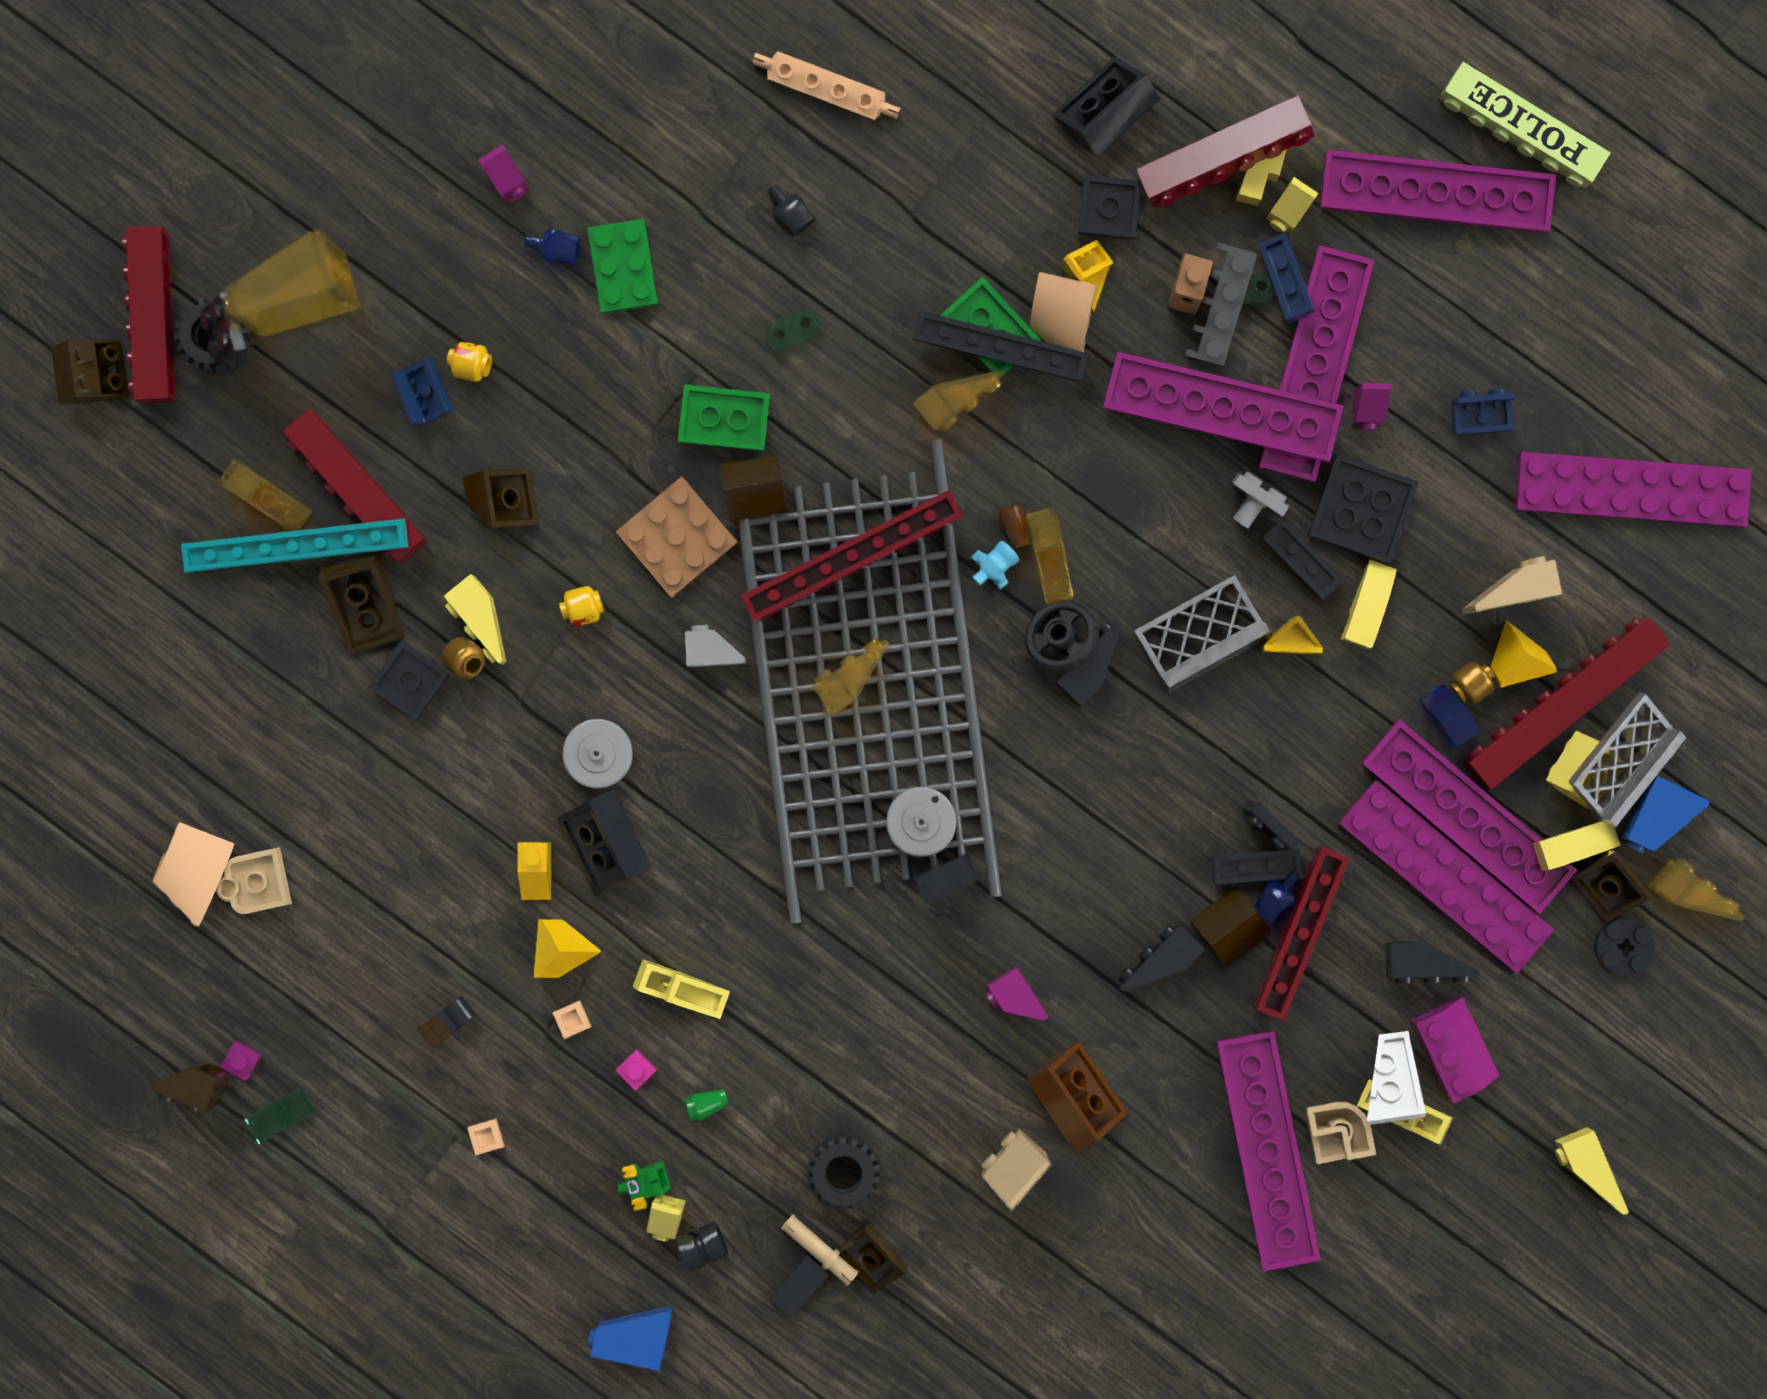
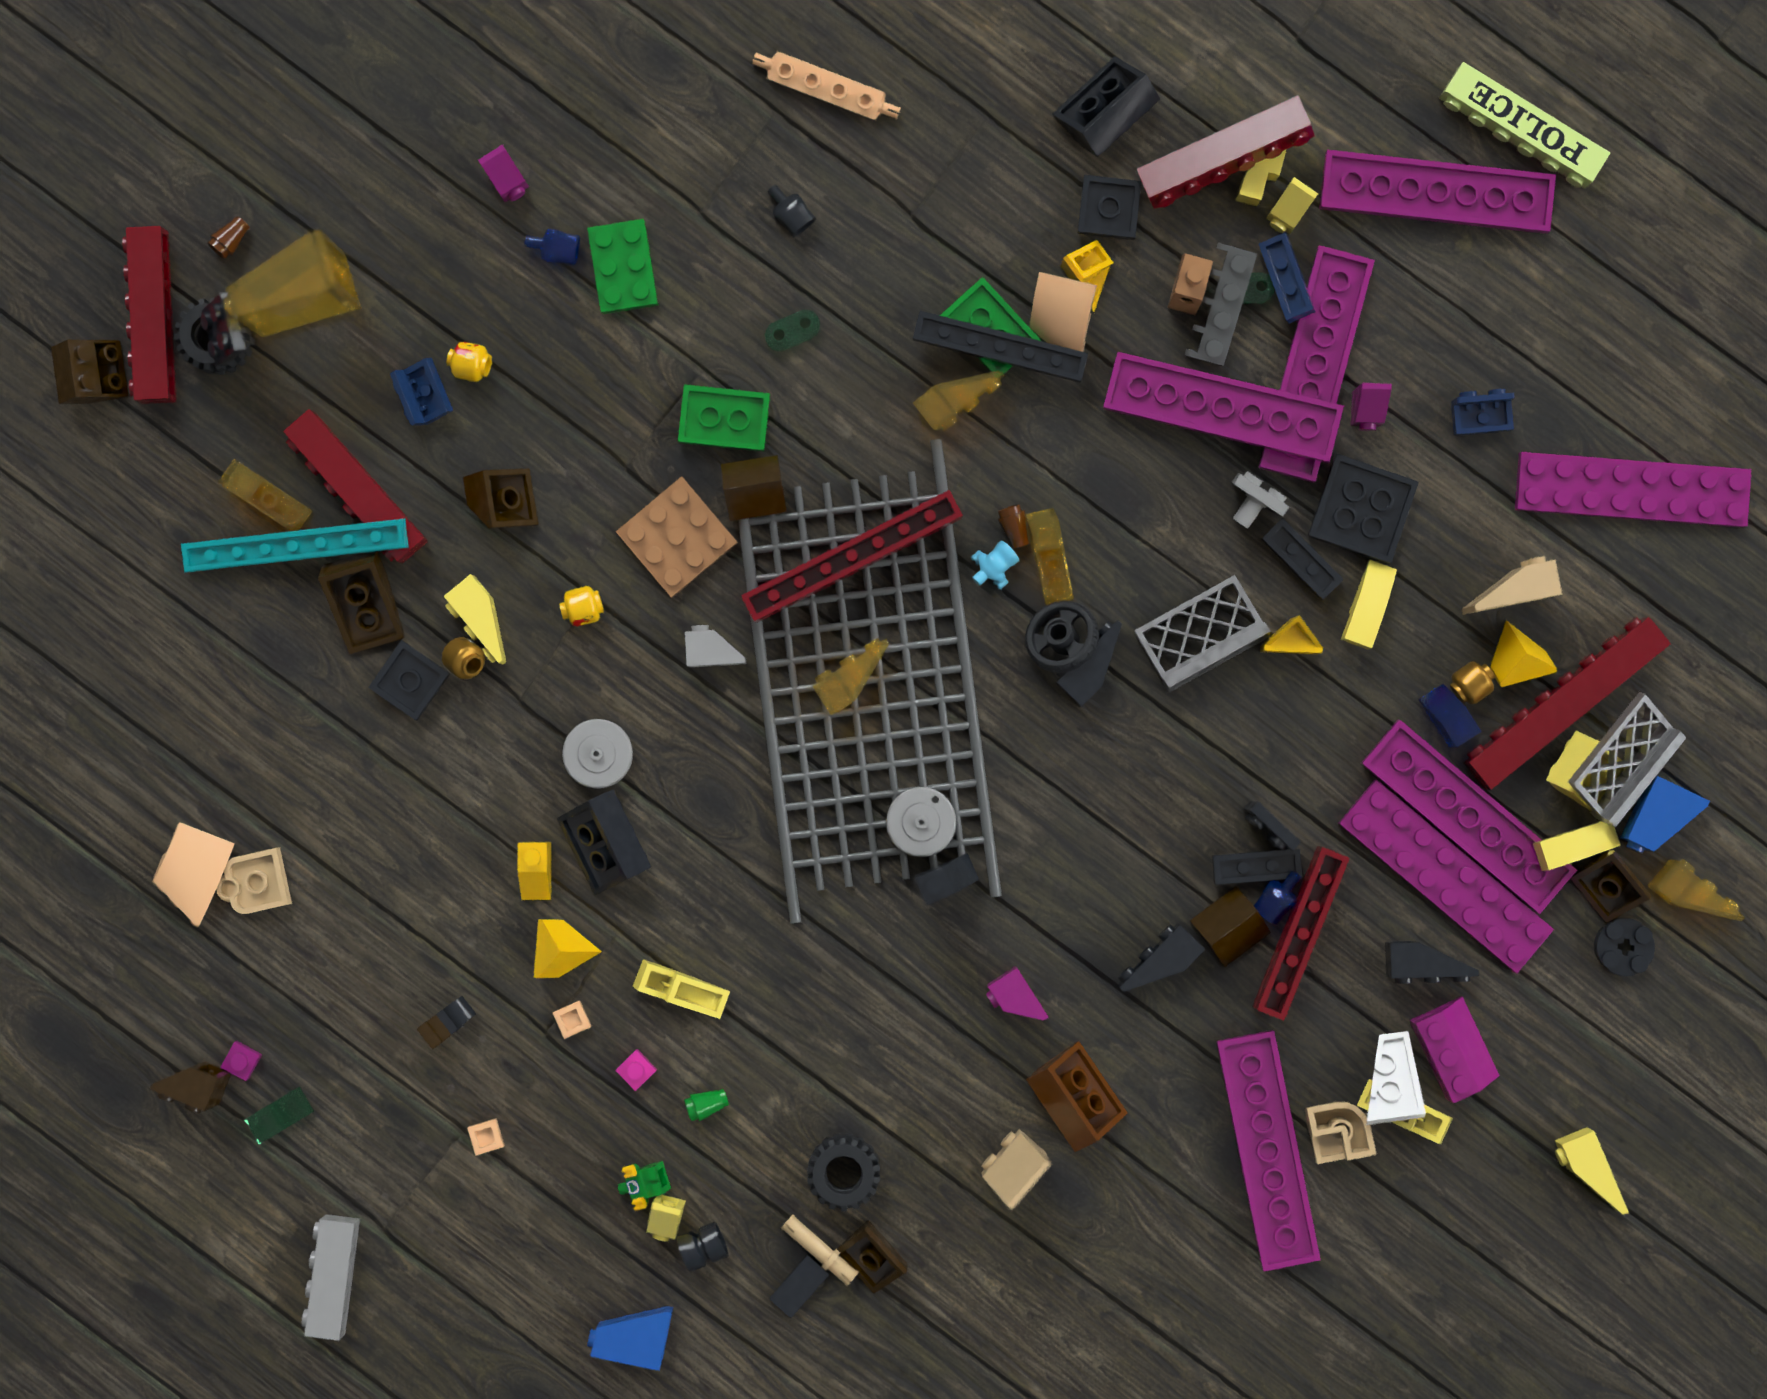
(227, 238): none -> reddish brown cone
(331, 1277): none -> light grey brick

